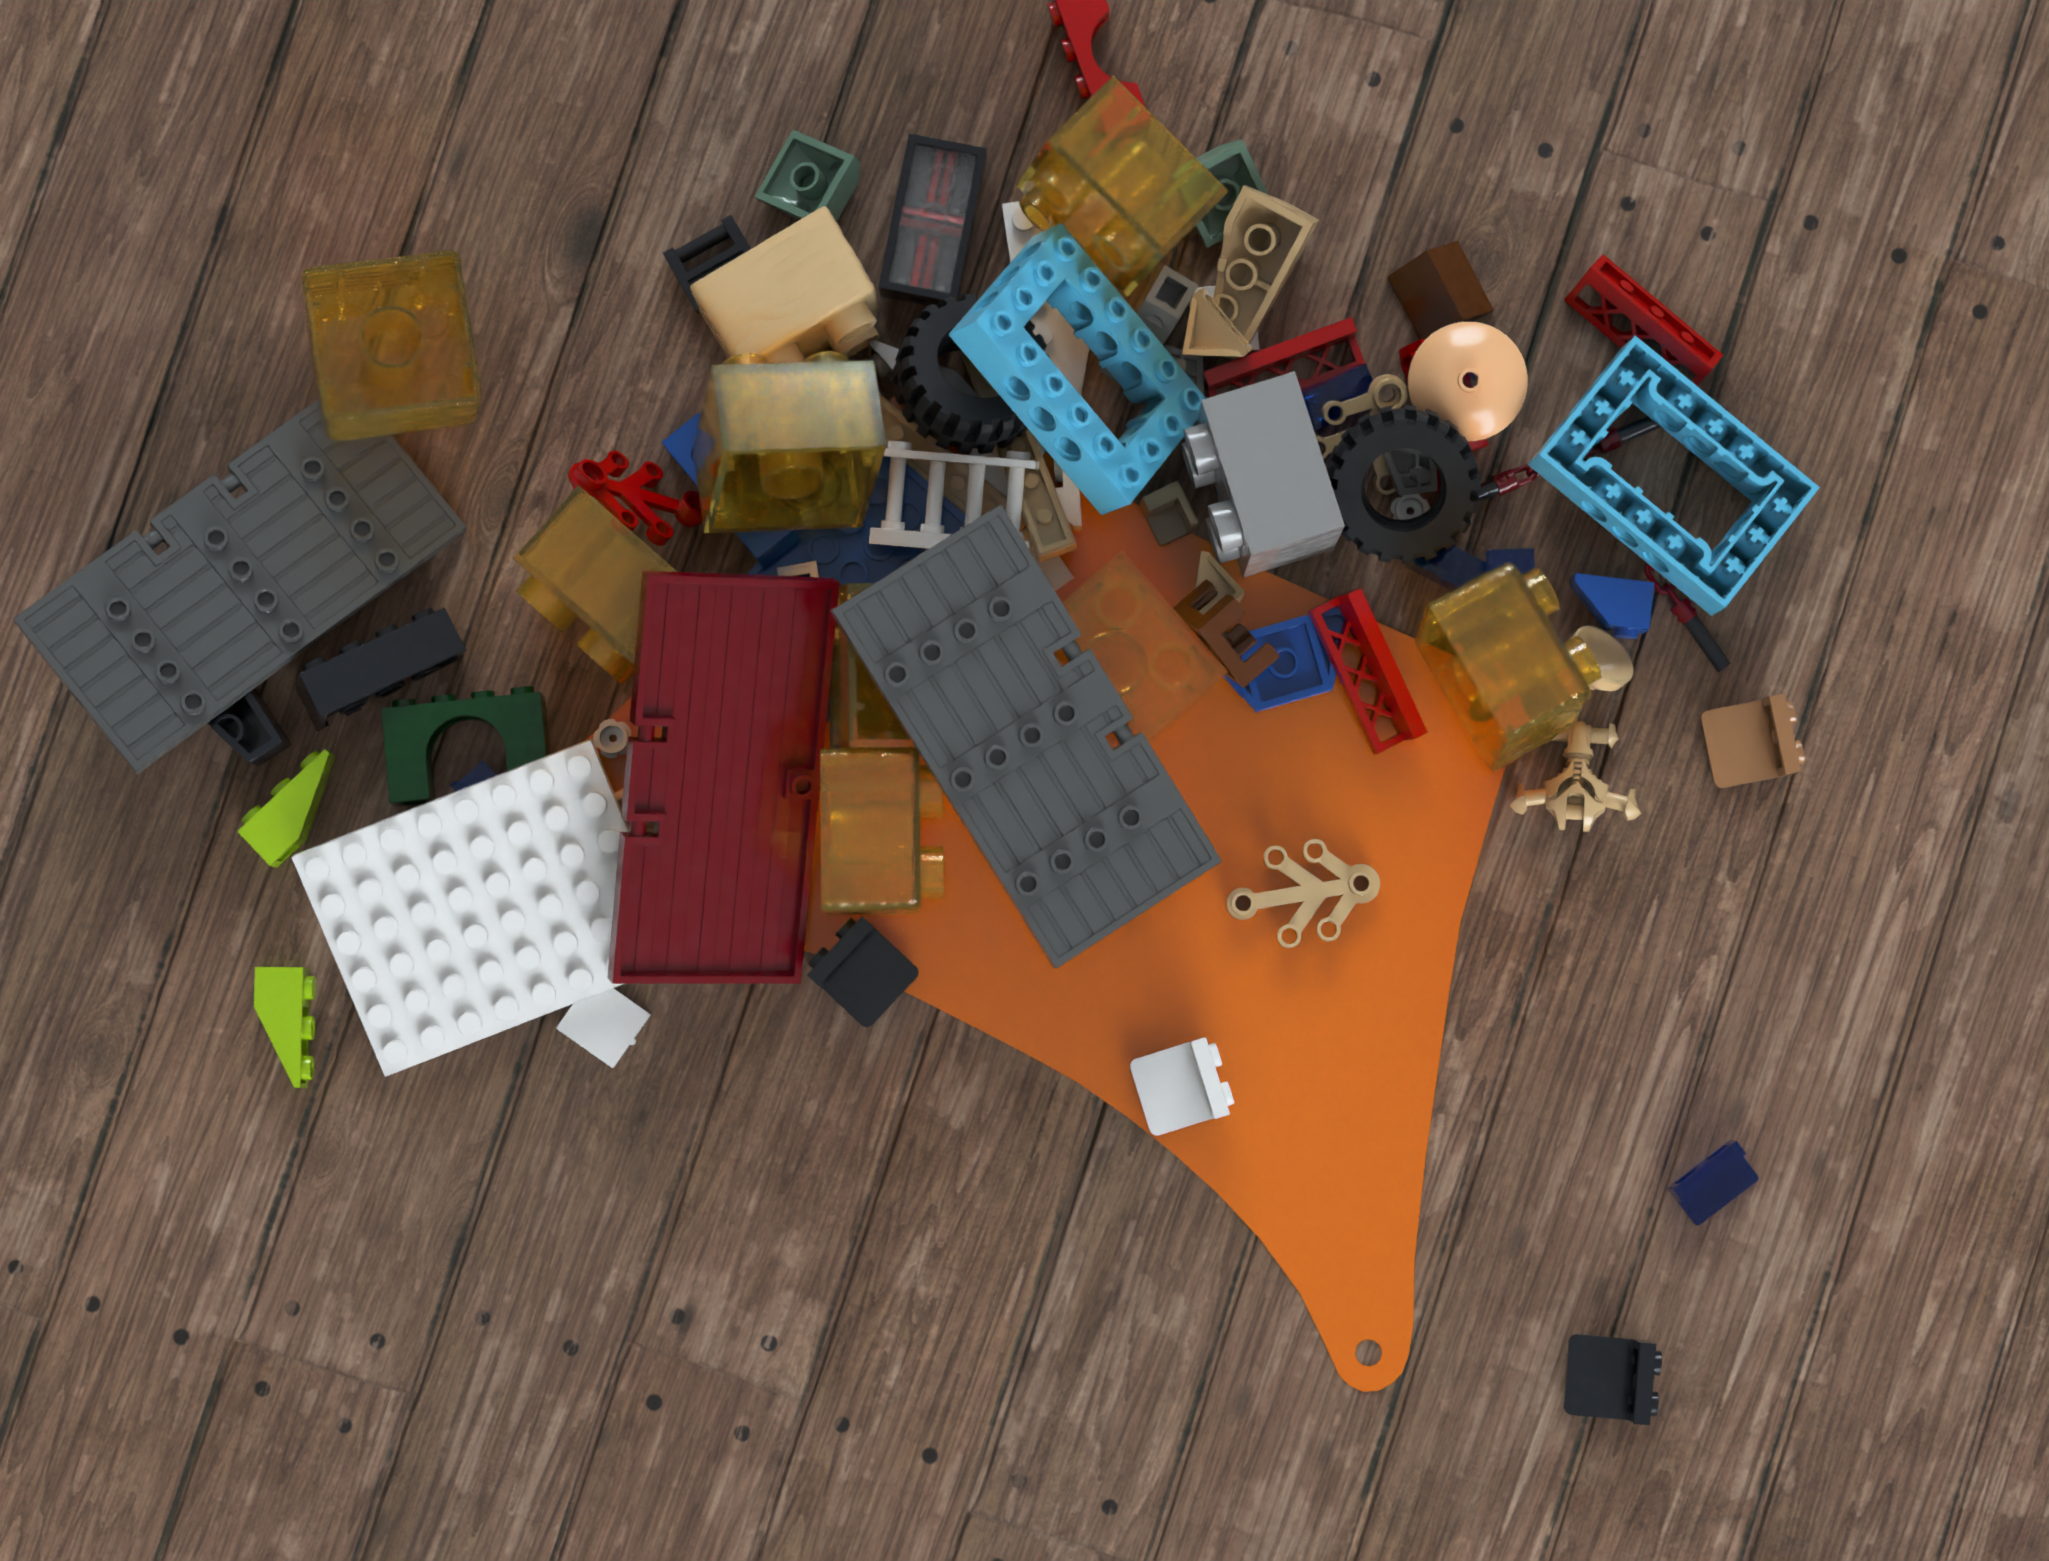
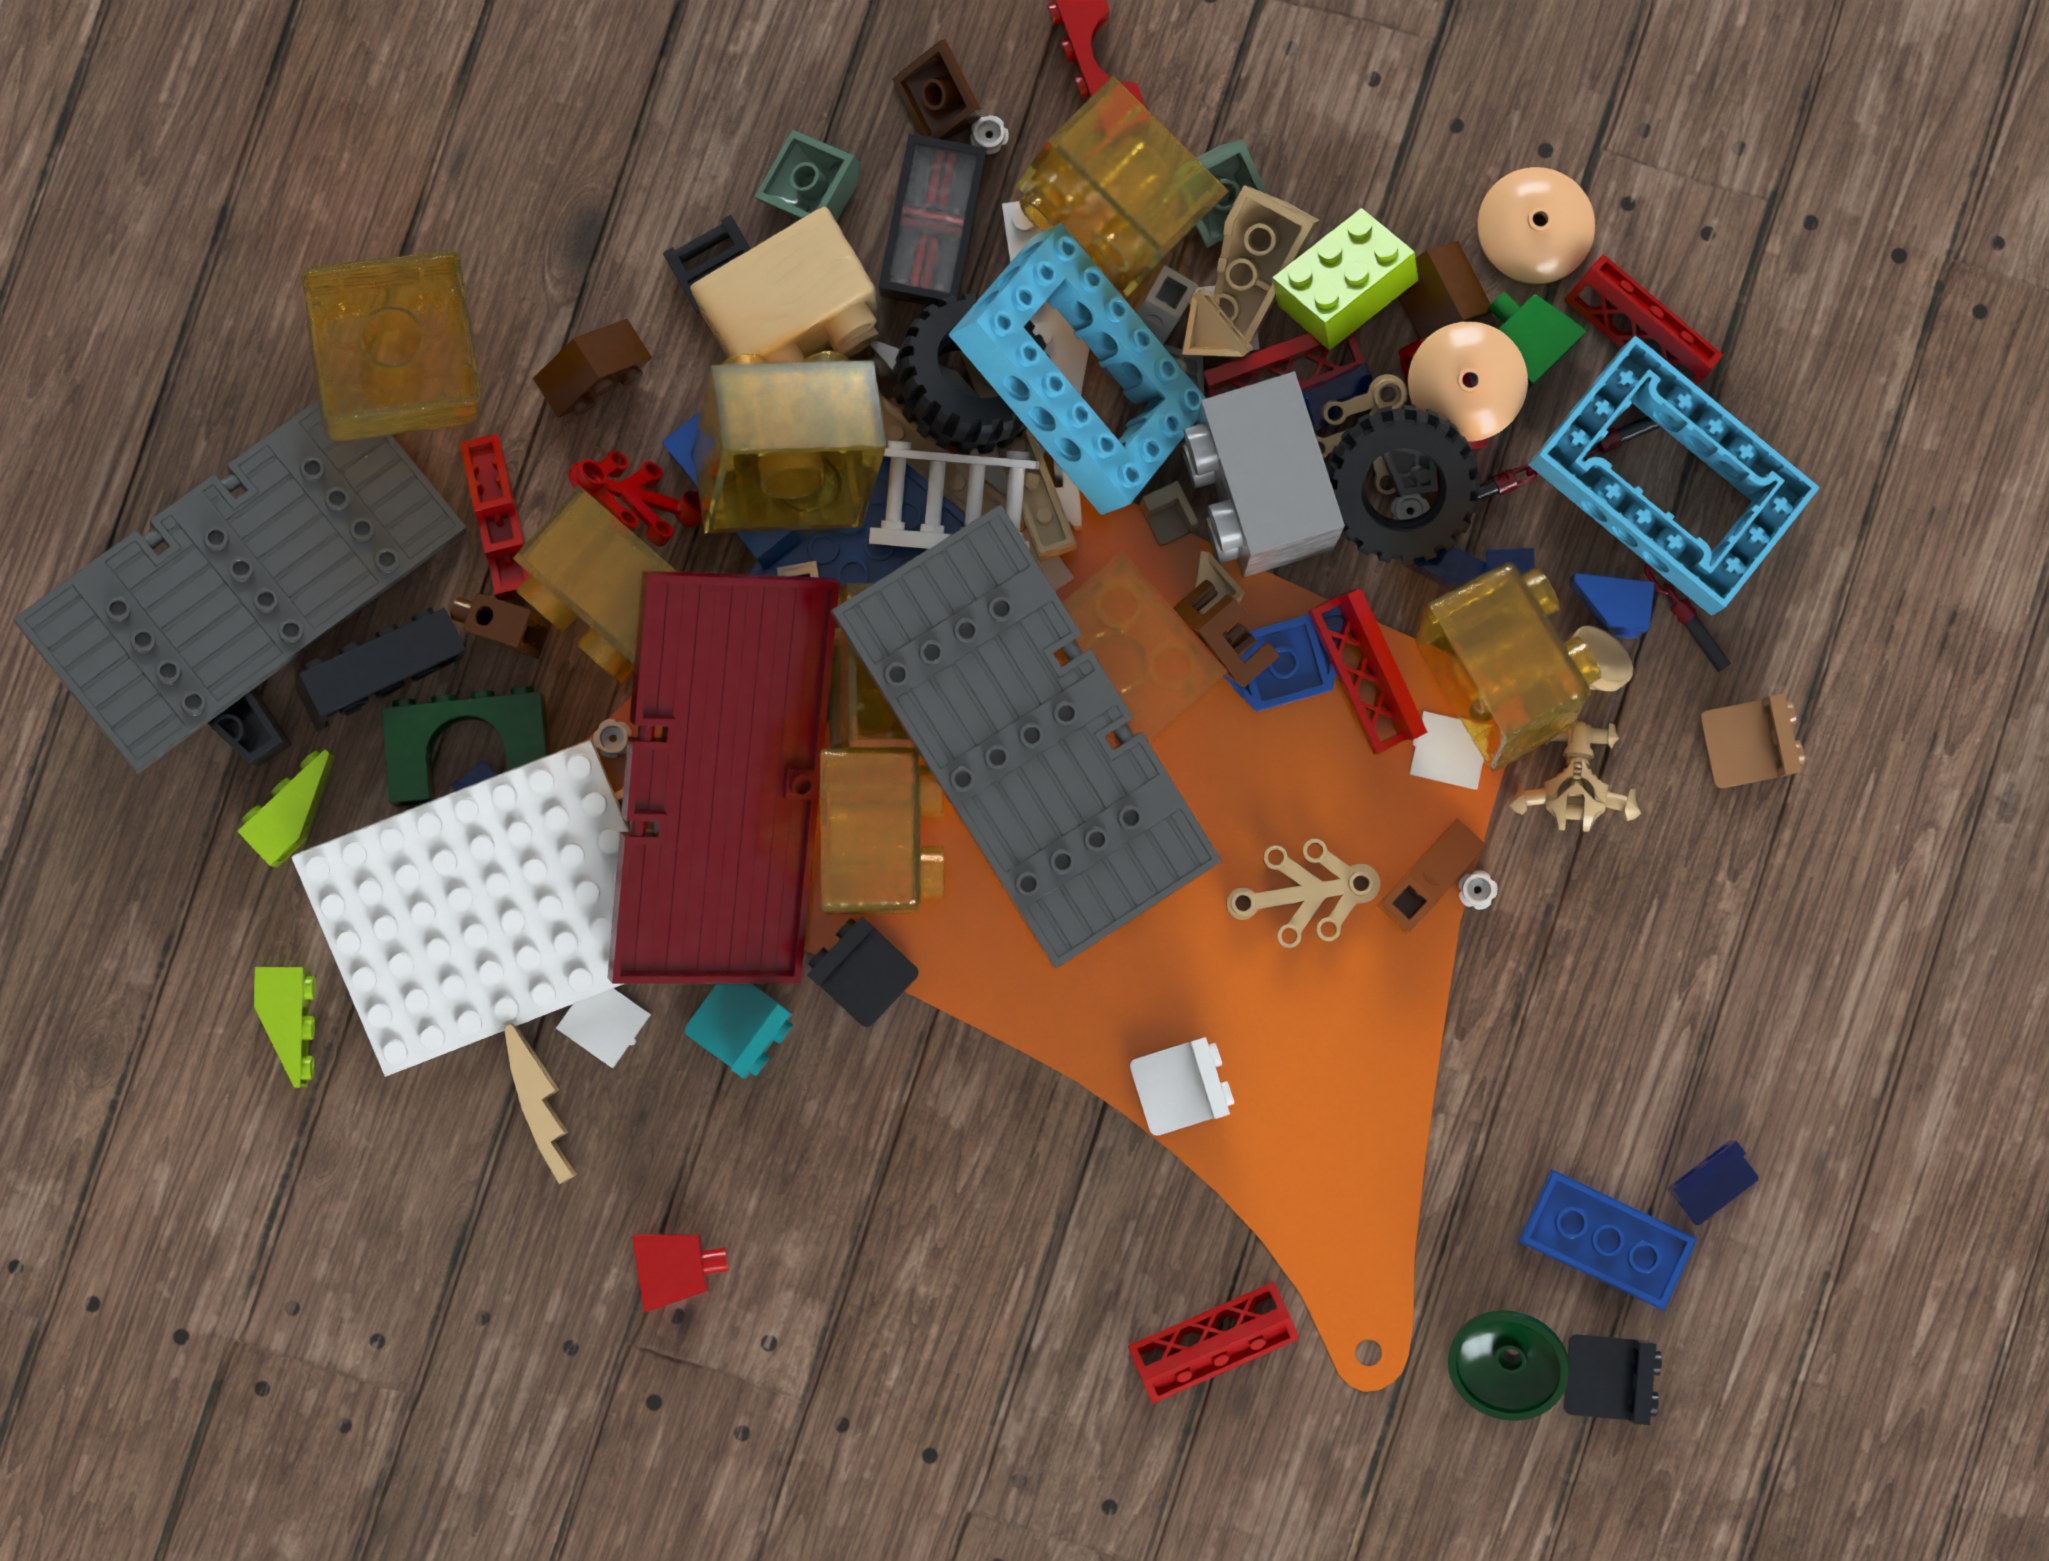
(496, 512): none -> red slope
(502, 624): none -> reddish brown torso
(533, 1089): none -> tan slope
(592, 367): none -> reddish brown brick
(674, 1267): none -> red torso
(739, 1026): none -> teal bracket
(937, 94): none -> reddish brown slope
(989, 124): none -> white plate
(1217, 1349): none -> red fence
(1345, 278): none -> lime brick
(1431, 876): none -> dark orange slope
(1446, 752): none -> white piece
(1469, 897): none -> white plate
(1506, 1383): none -> dark green dish
(1530, 251): none -> light nougat dish
(1538, 332): none -> green torso
(1607, 1239): none -> blue tile

